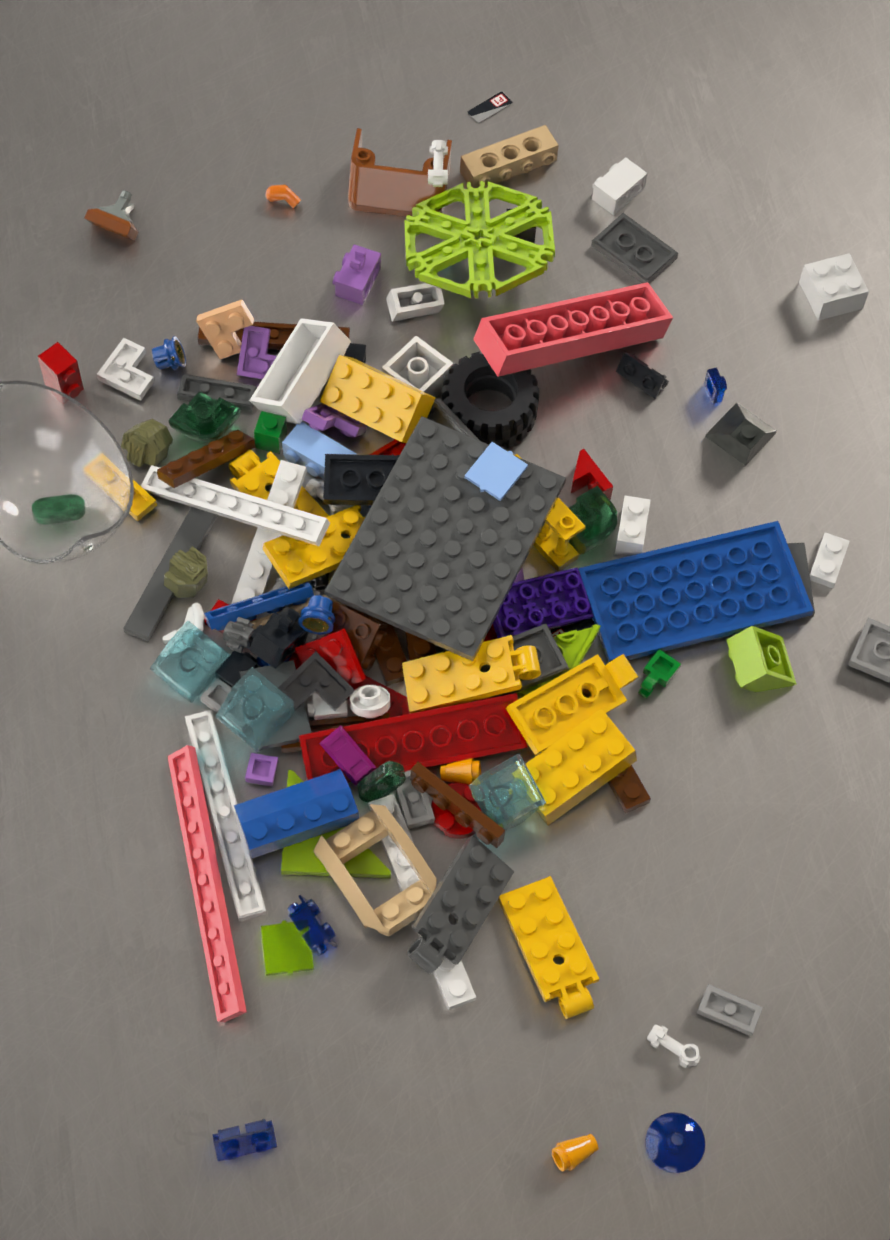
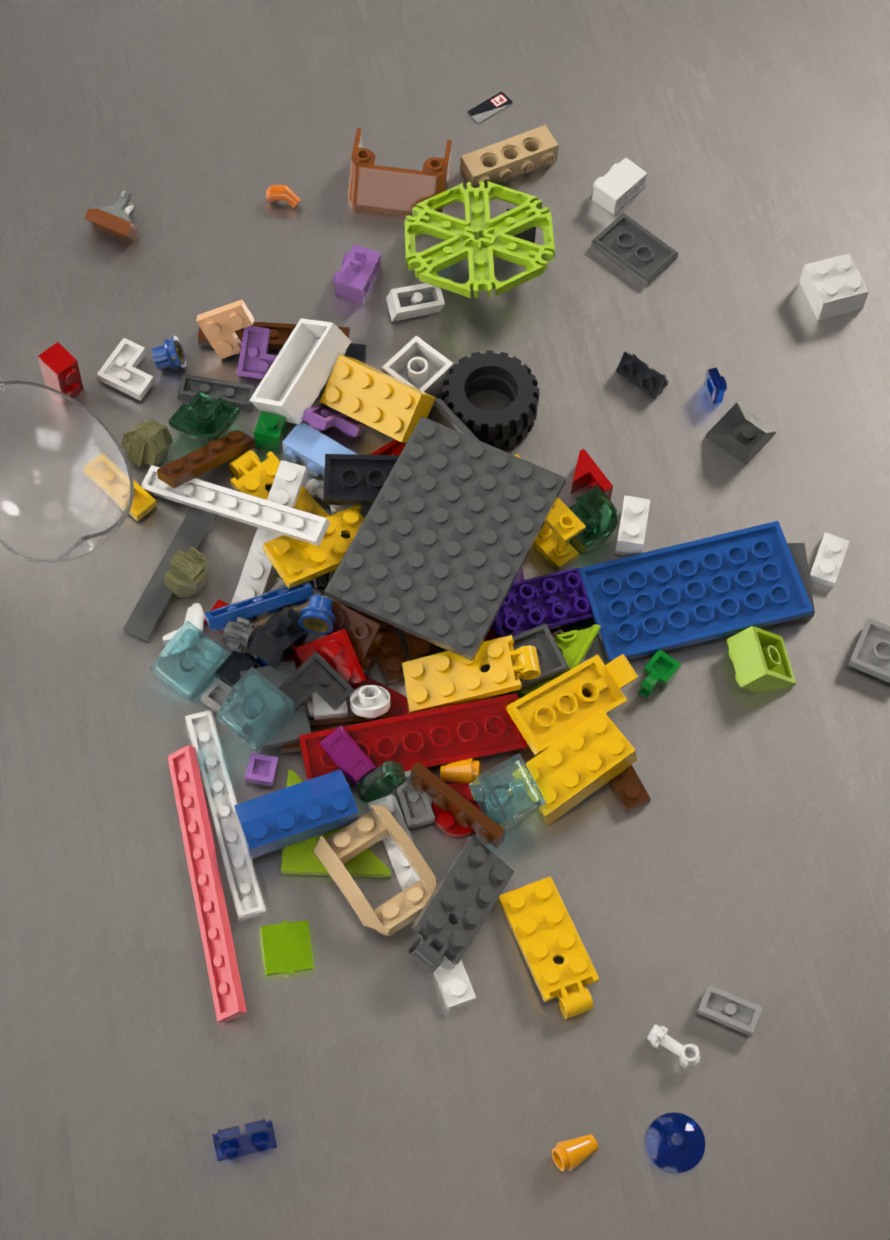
(58, 509): clear green plate -> none
(307, 915): clear blue hinge -> none
(438, 176): white bar -> none
(496, 471): light blue piece -> none
(572, 328): coral brick -> none

